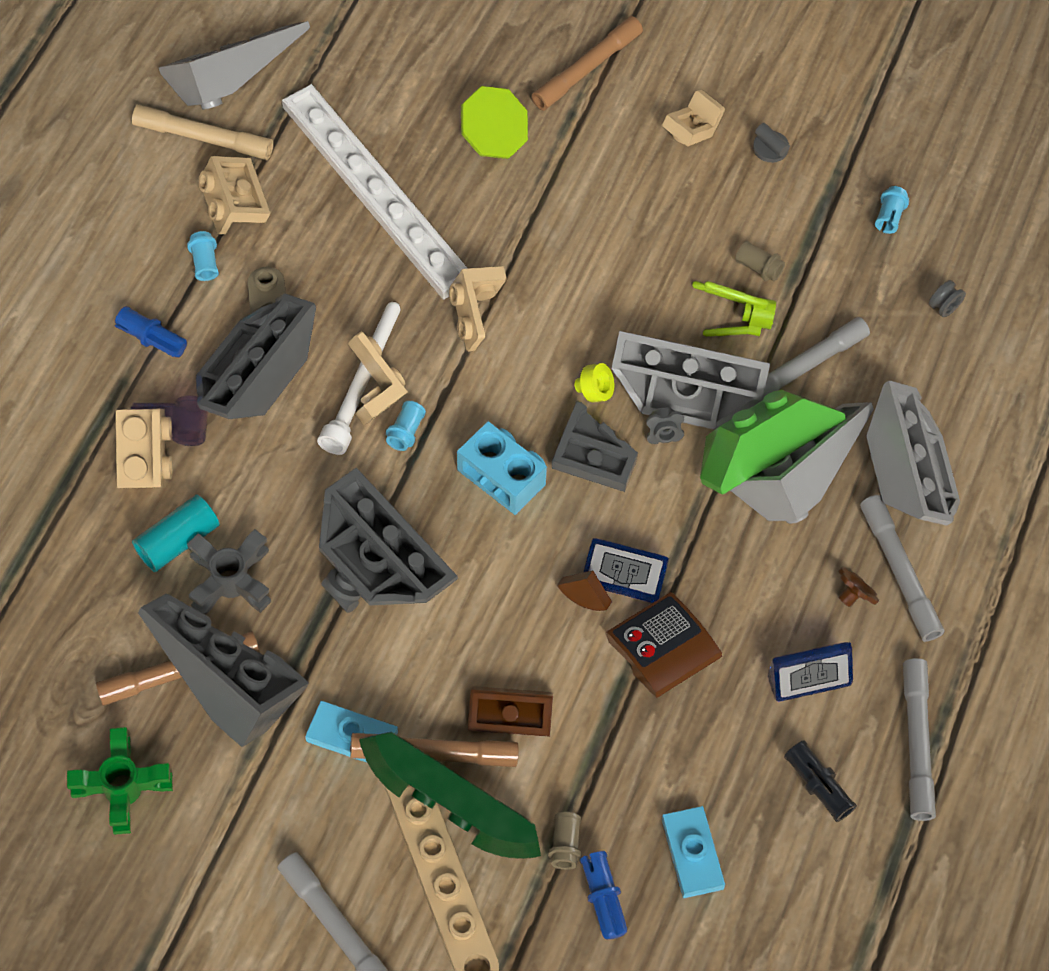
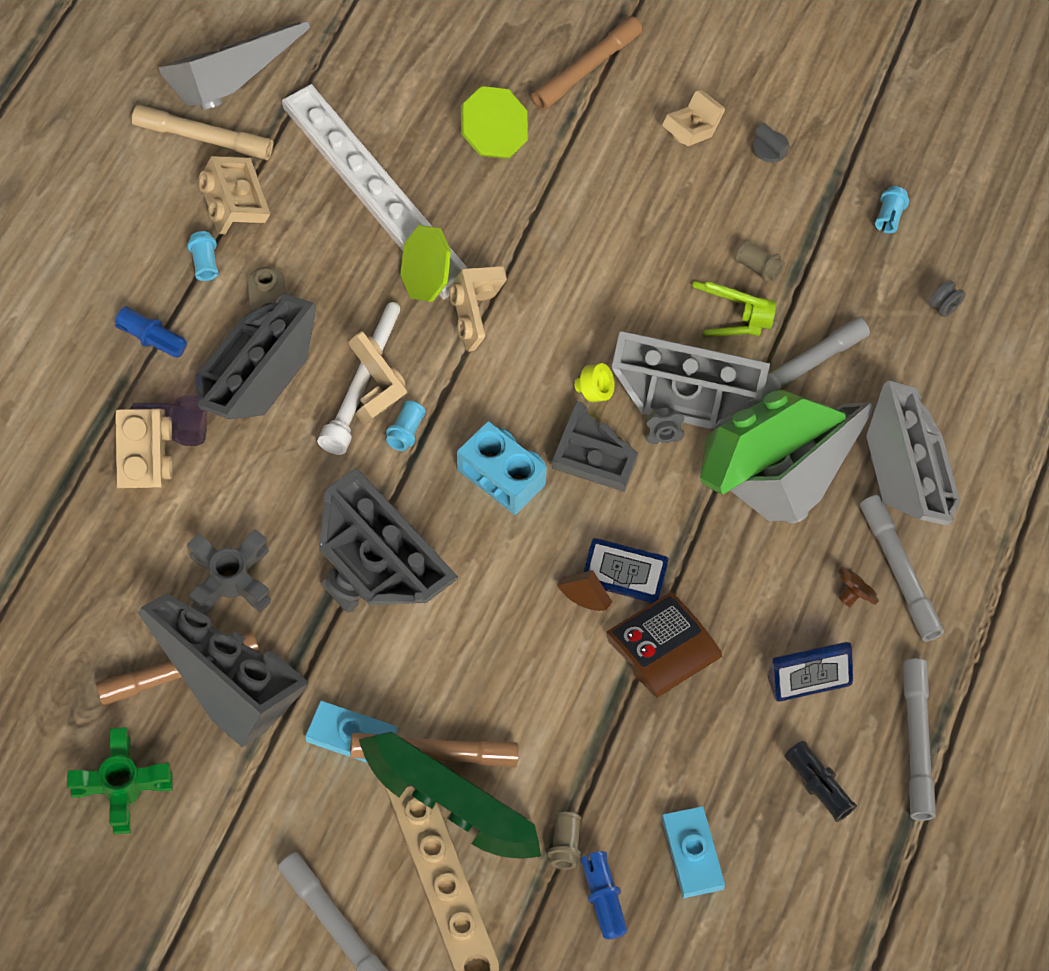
(172, 533): teal pin -> none
(425, 263): none -> lime piece
(510, 711): reddish brown slope -> none

